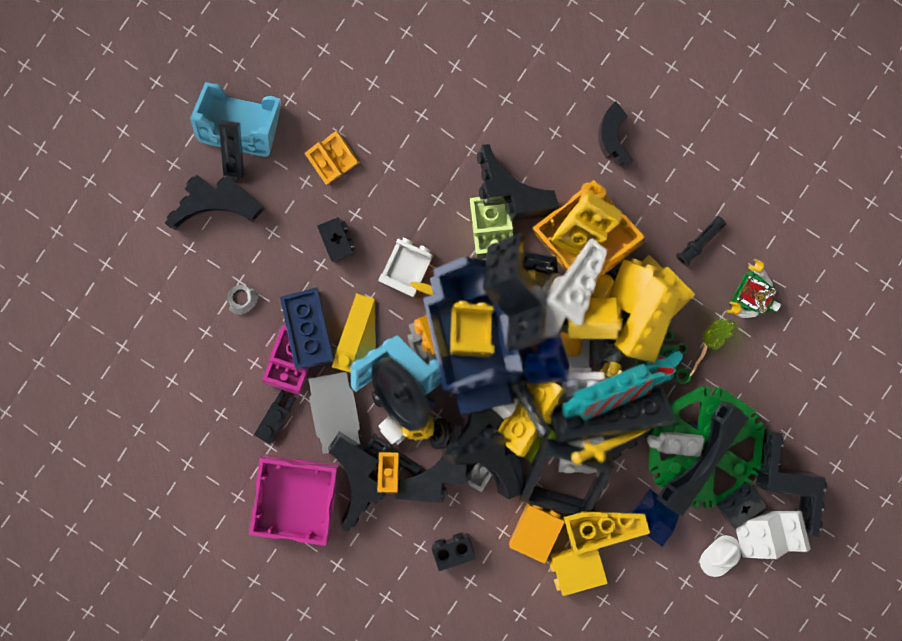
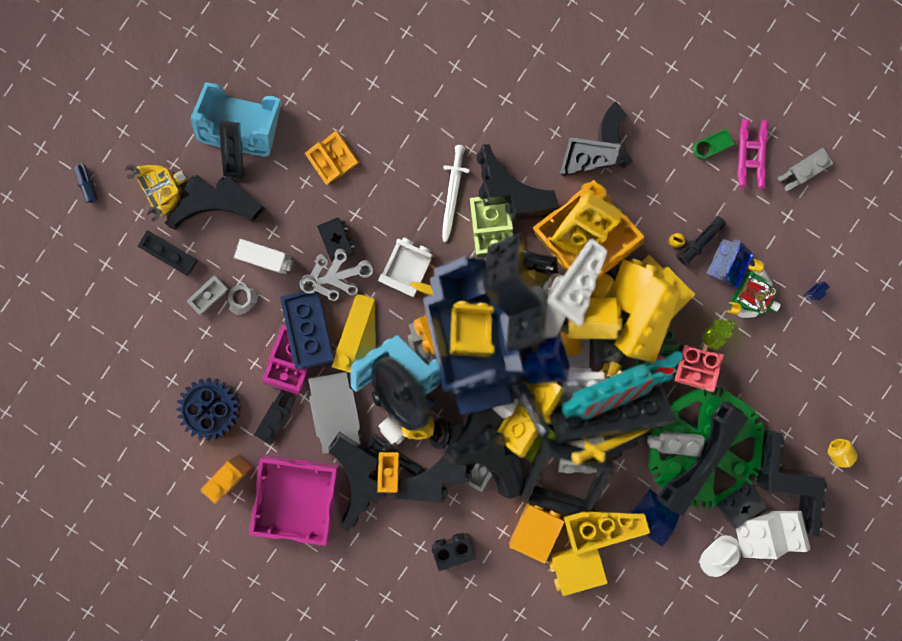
(85, 183): none -> dark blue axle
(159, 186): none -> torso
(167, 253): none -> black plate
(196, 396): none -> dark blue gear
(207, 295): none -> light grey plate
(226, 478): none -> light orange brick
(263, 256): none -> white brick
(333, 276): none -> light grey plant
(453, 189): none -> white sword
(589, 155): none -> wing
(675, 244): none -> yellow hinge
(699, 368): none -> coral slope
(715, 142): none -> green piece
(730, 262): none -> clear blue bracket
(743, 164): none -> dark pink piece
(807, 168): none -> light grey hinge
(817, 291): none -> clear blue plate
(842, 453): none -> yellow head

